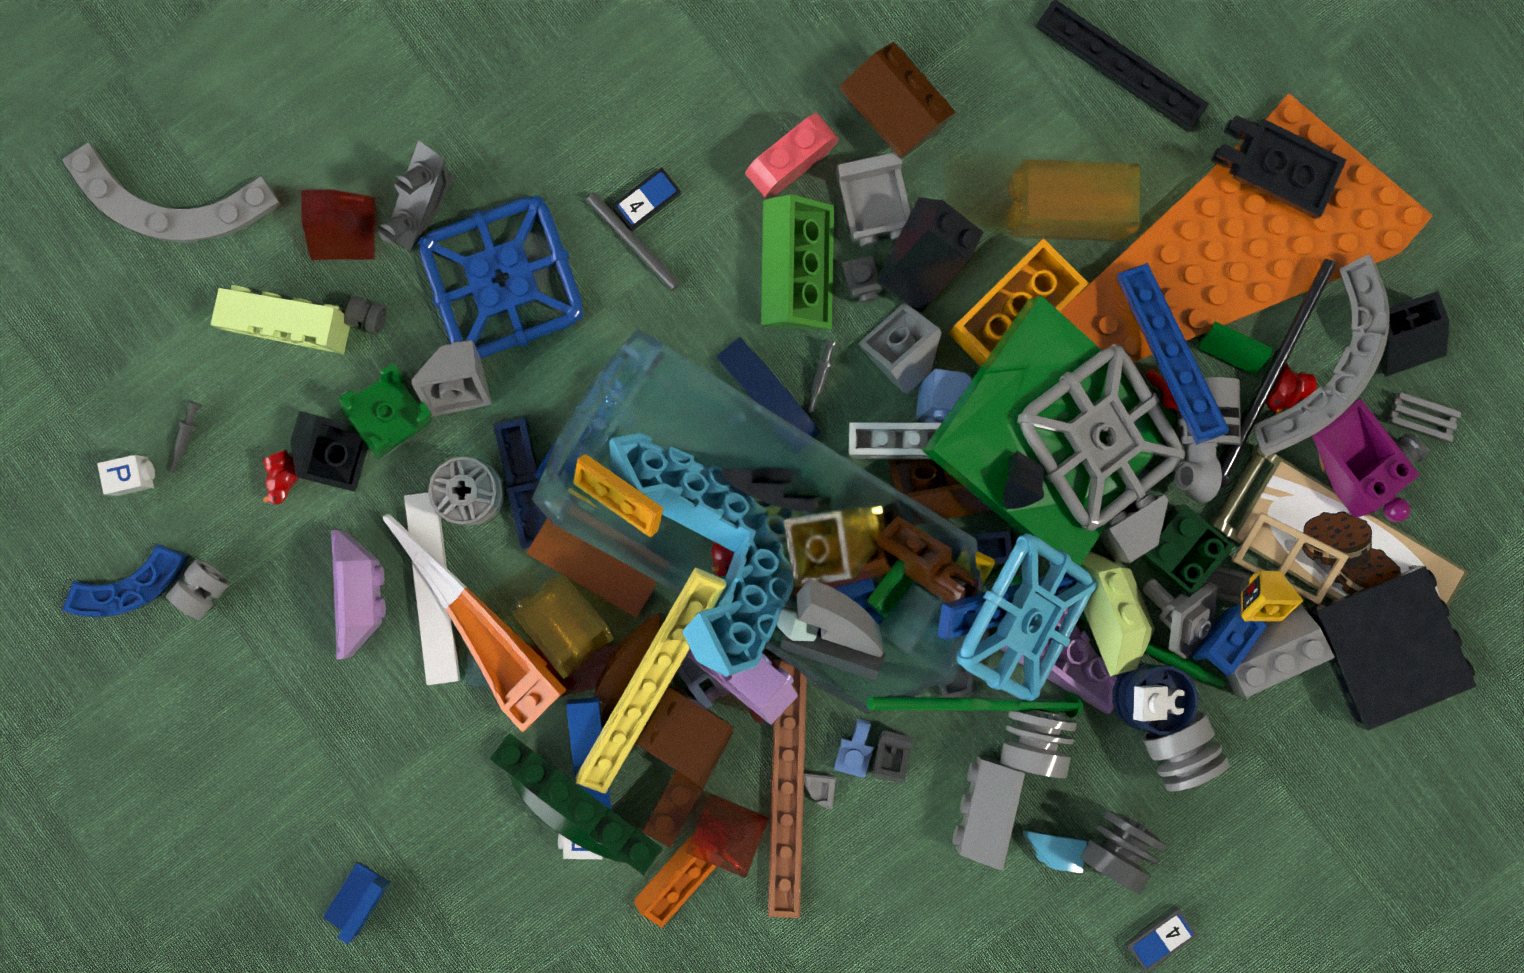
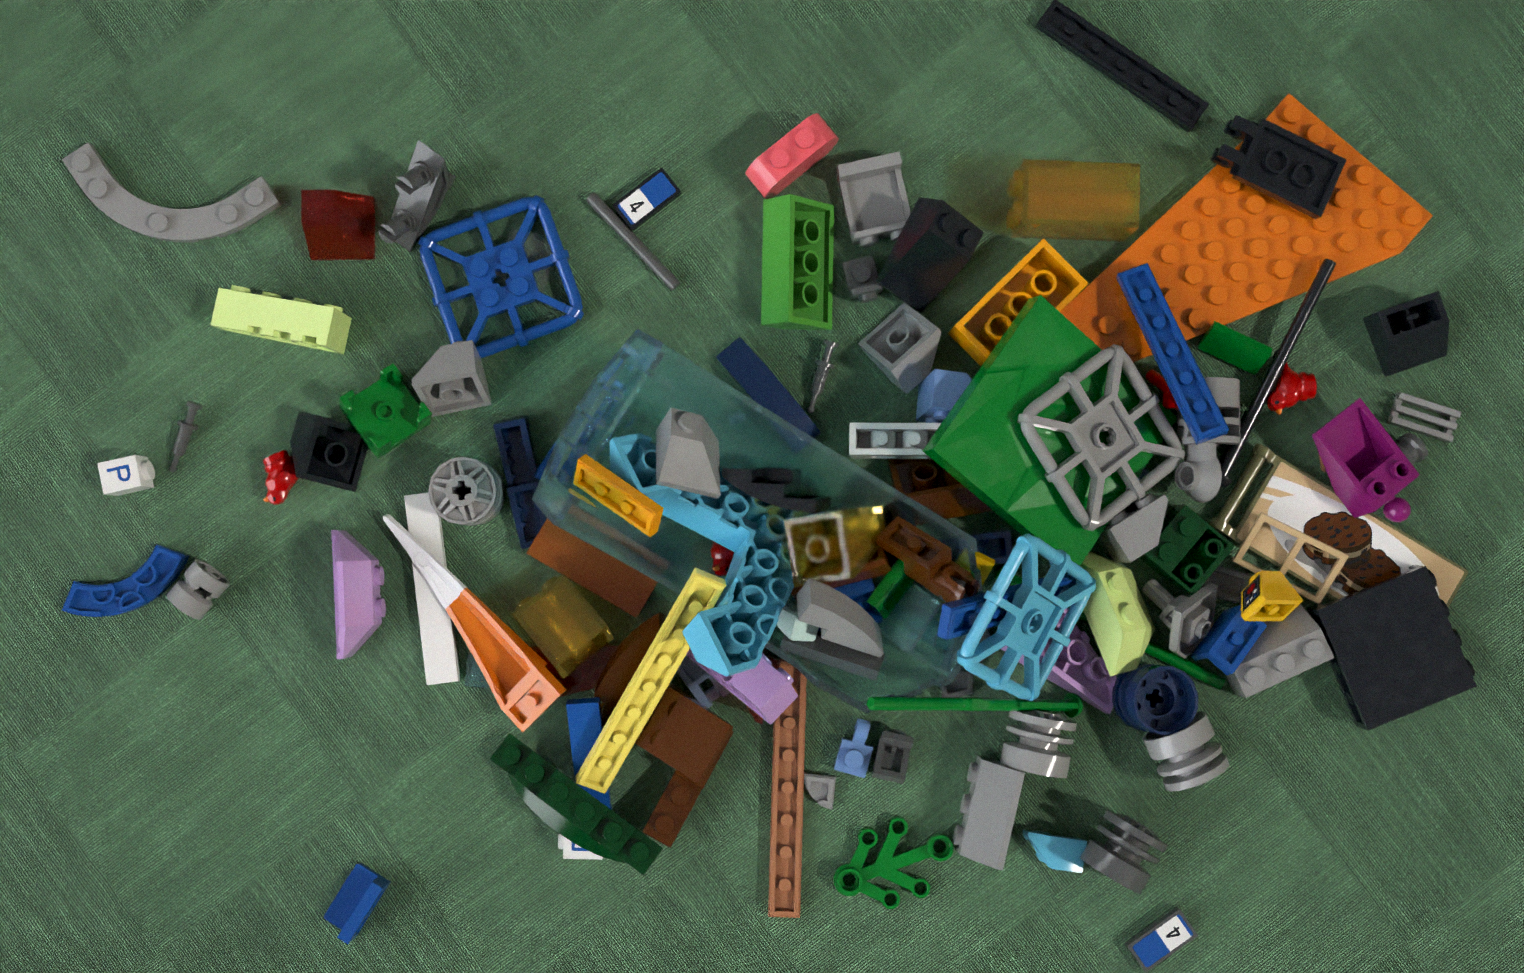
(365, 314): dark grey wheel -> none
(672, 886): orange slope -> none
(687, 454): none -> light grey slope
(727, 835): clear red slope -> none
(887, 865): none -> green plant
(897, 100): reddish brown slope -> none
(1023, 482): black tile -> none
(1154, 702): white plate -> none
(1353, 370): light grey plate -> none

